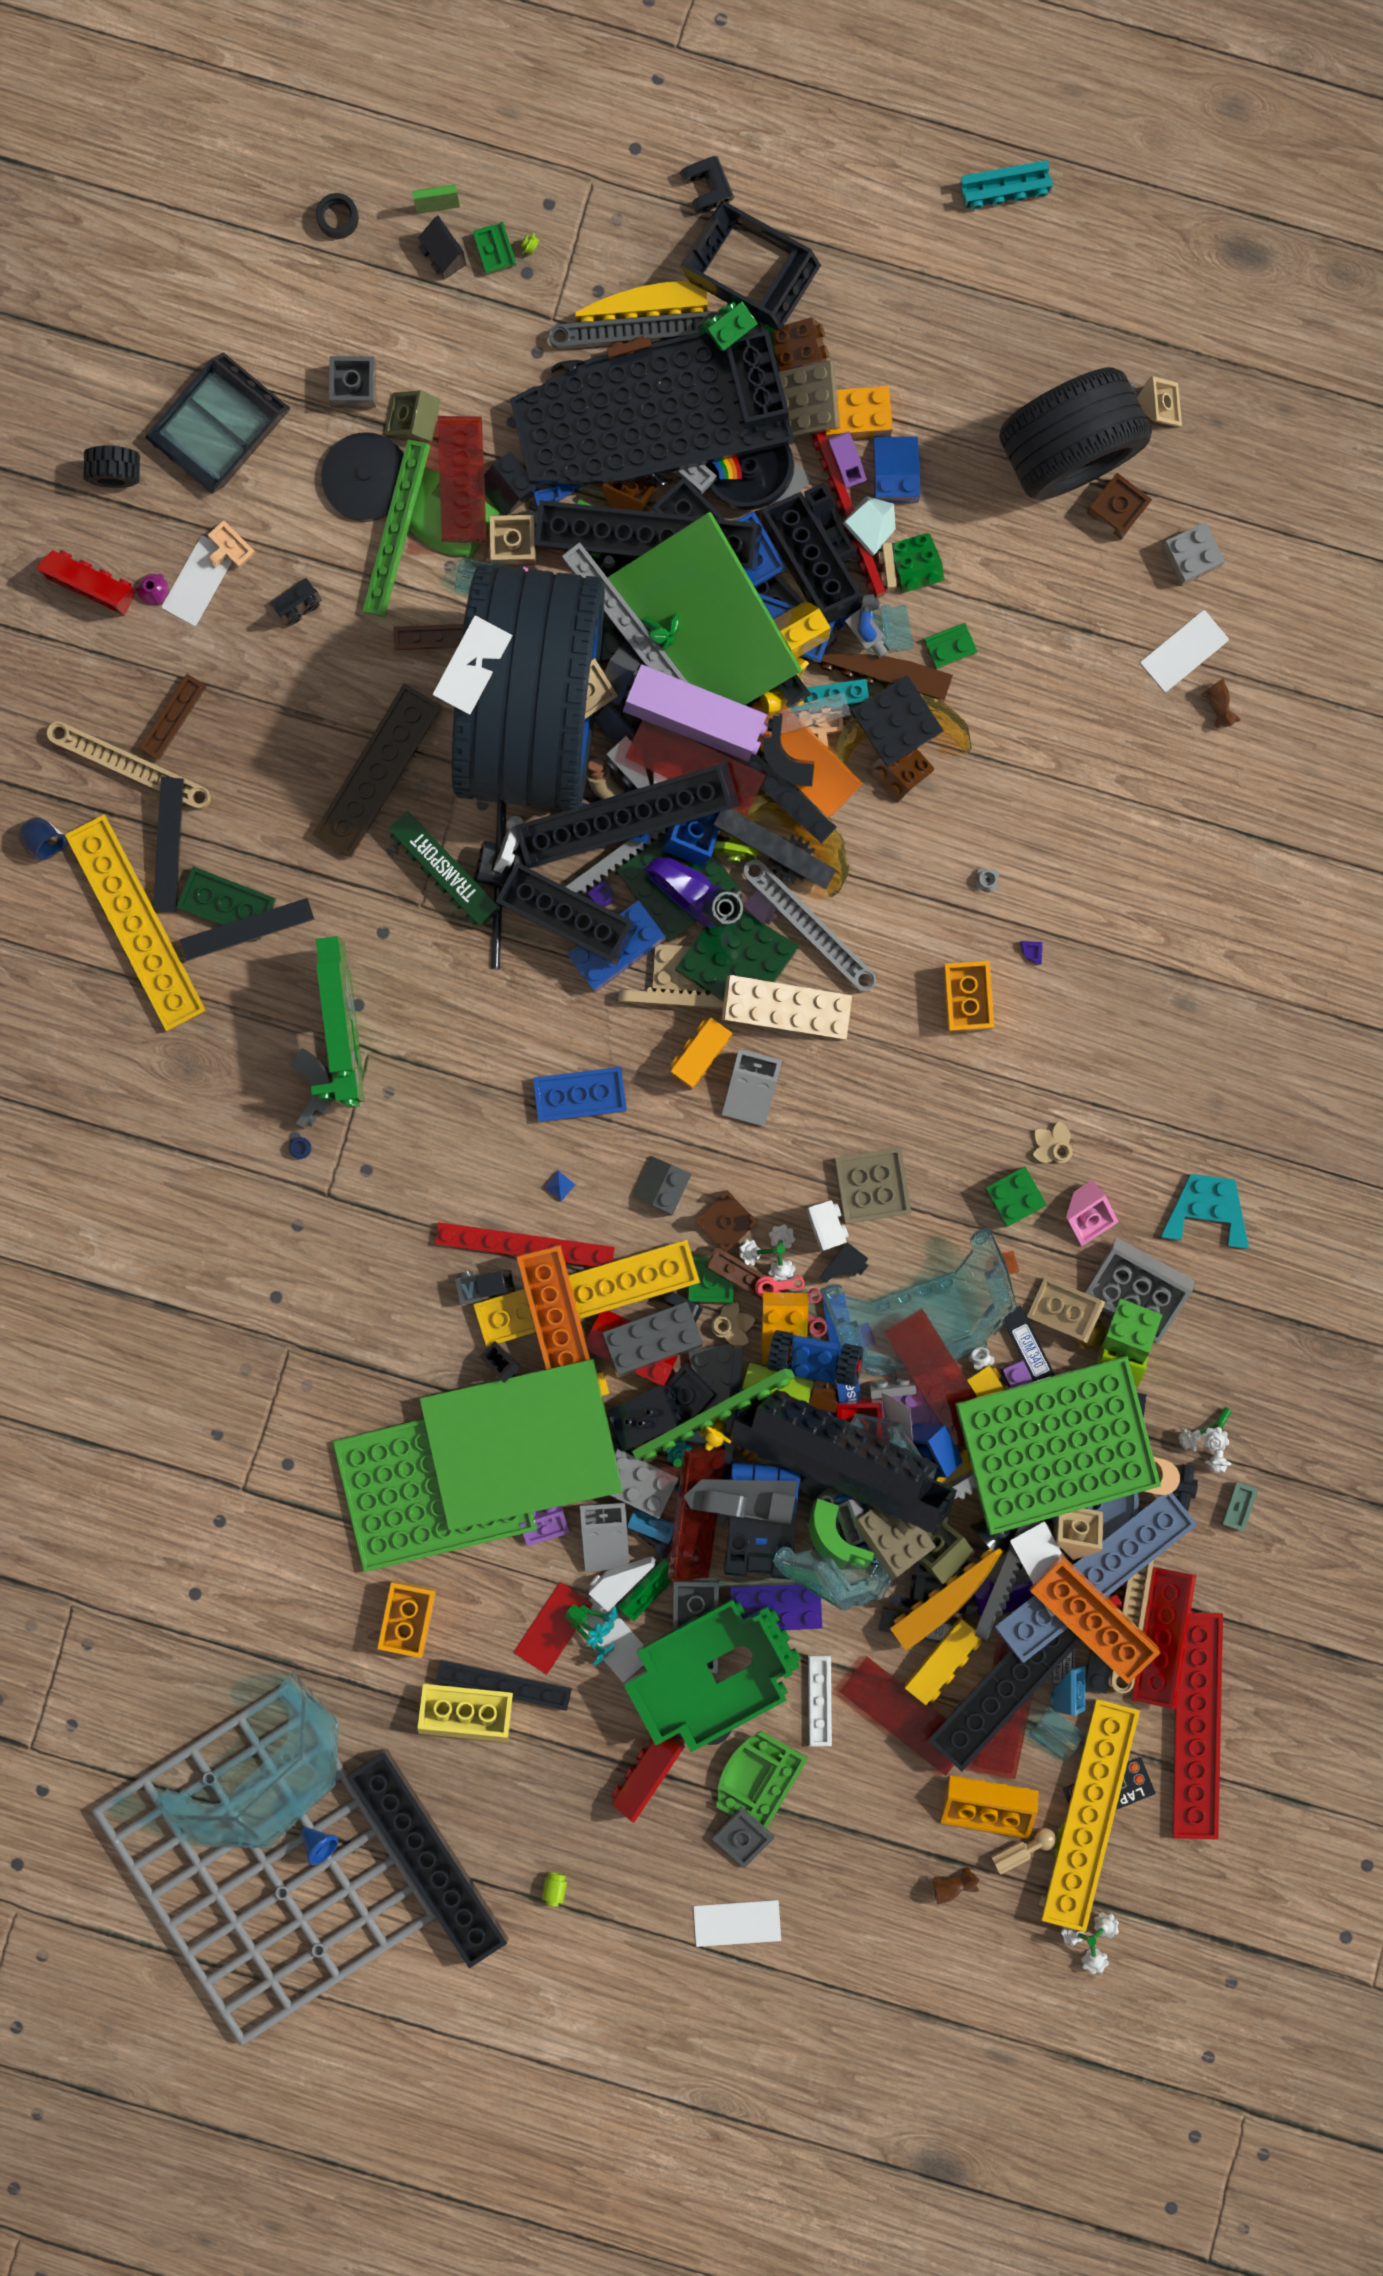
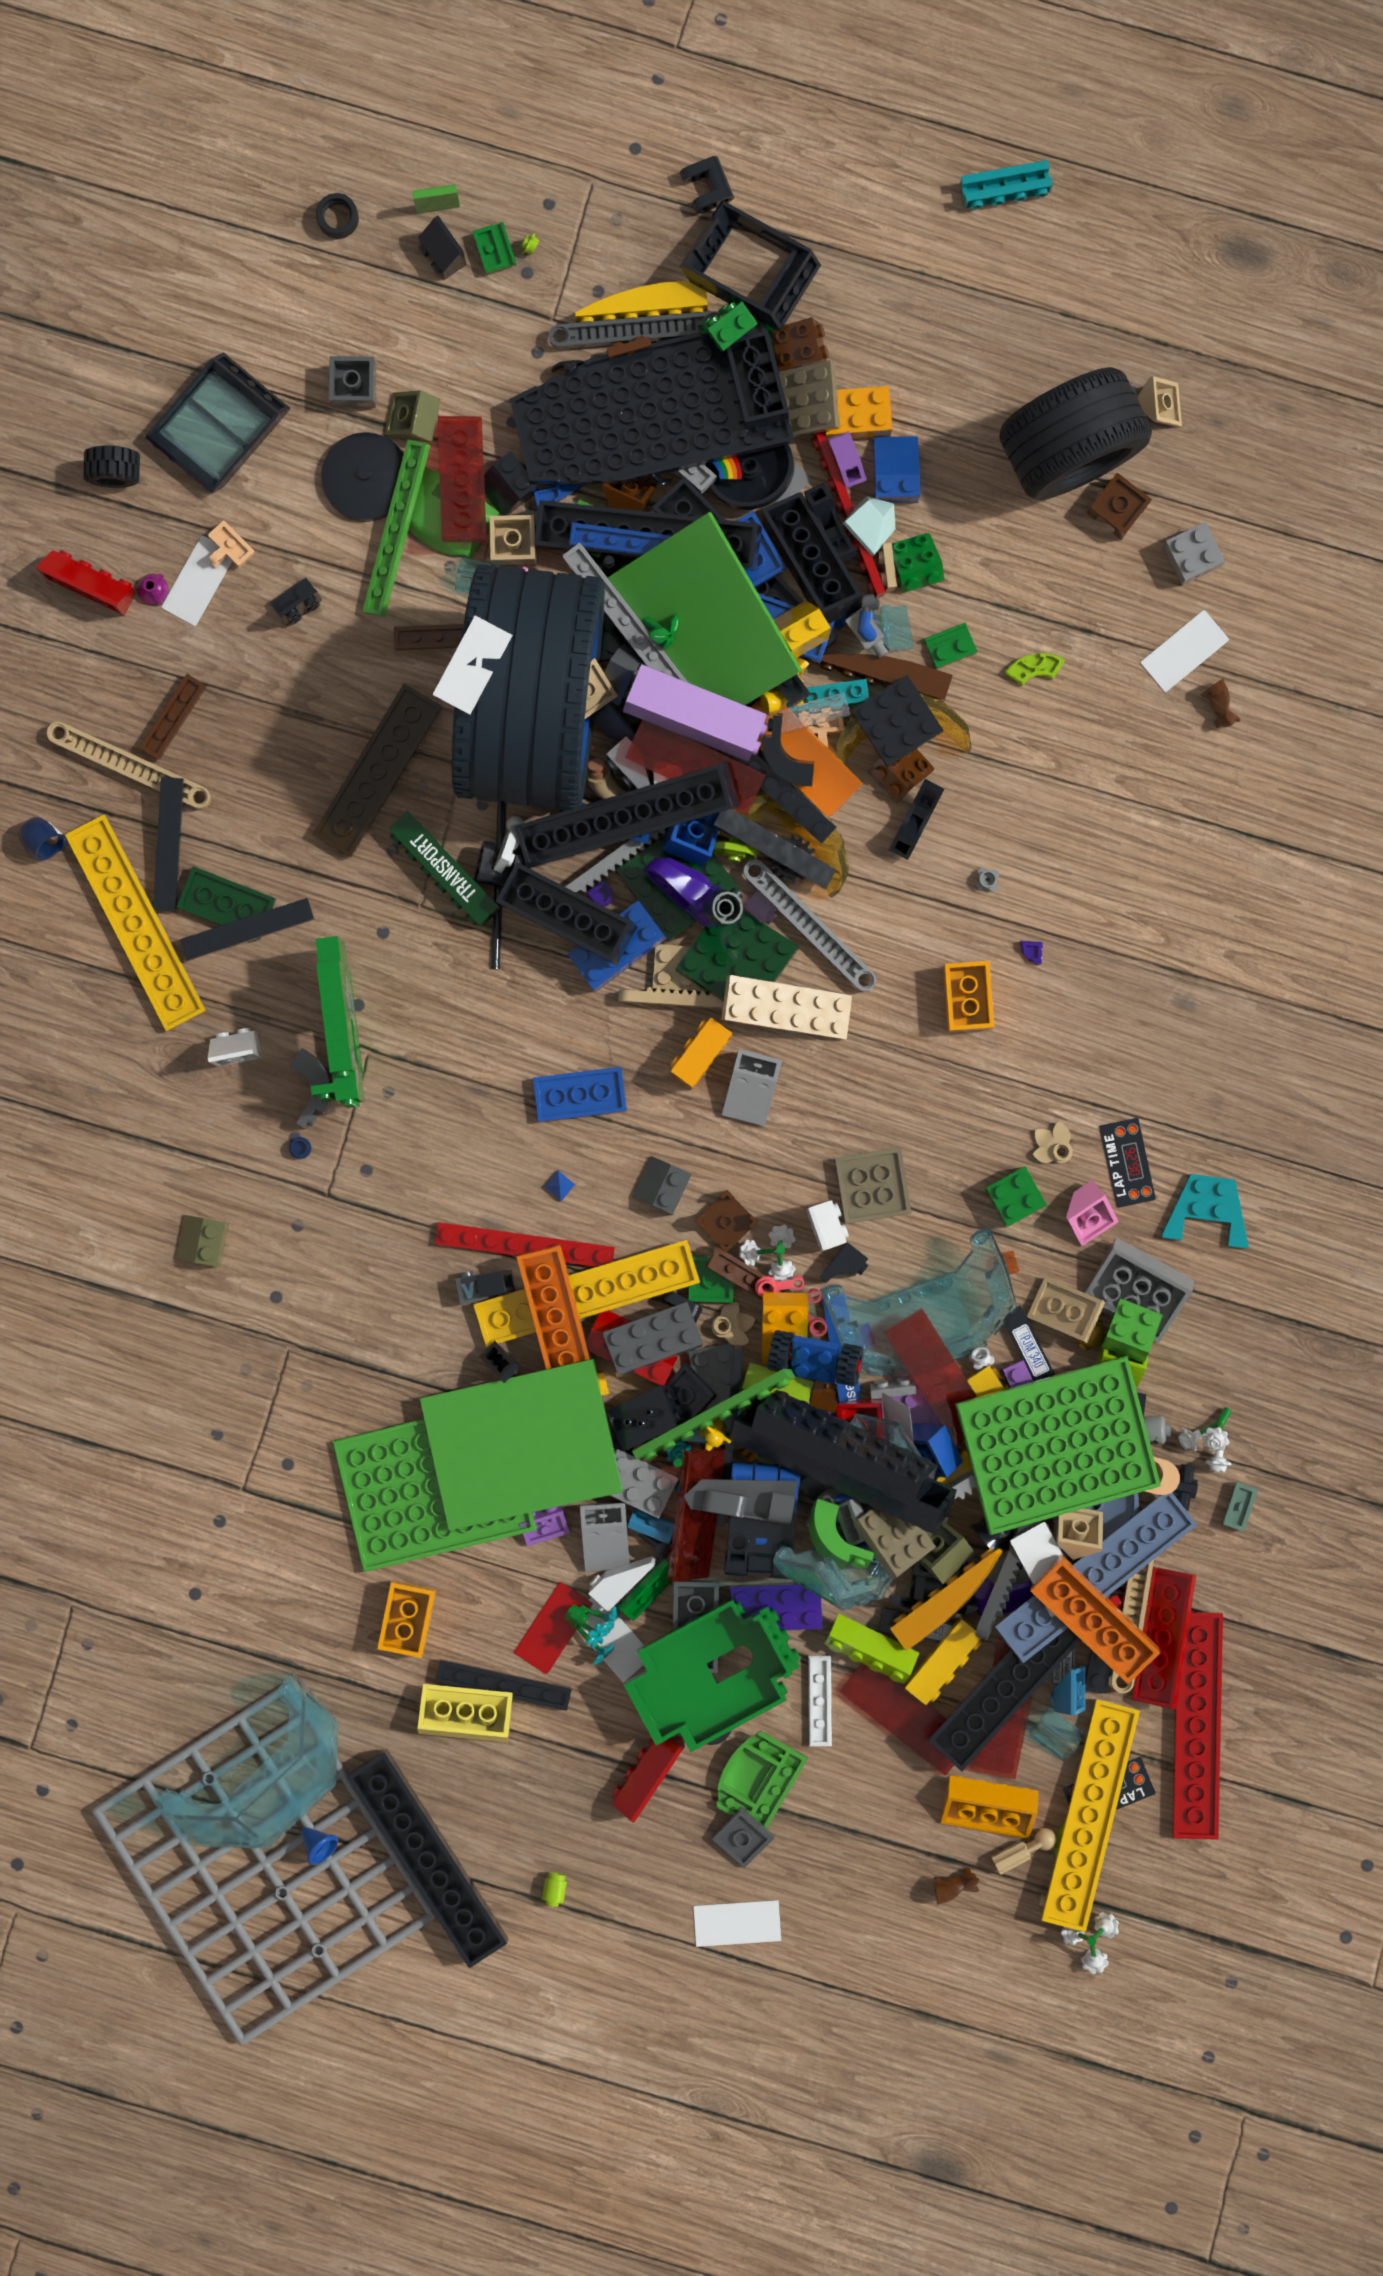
(202, 1241): none -> olive slope
(234, 1048): none -> white slope
(614, 539): none -> blue tile
(871, 1648): none -> lime brick
(916, 819): none -> black arch
(1034, 666): none -> lime tile
(1127, 1162): none -> black sticker
(1157, 1429): none -> light grey head

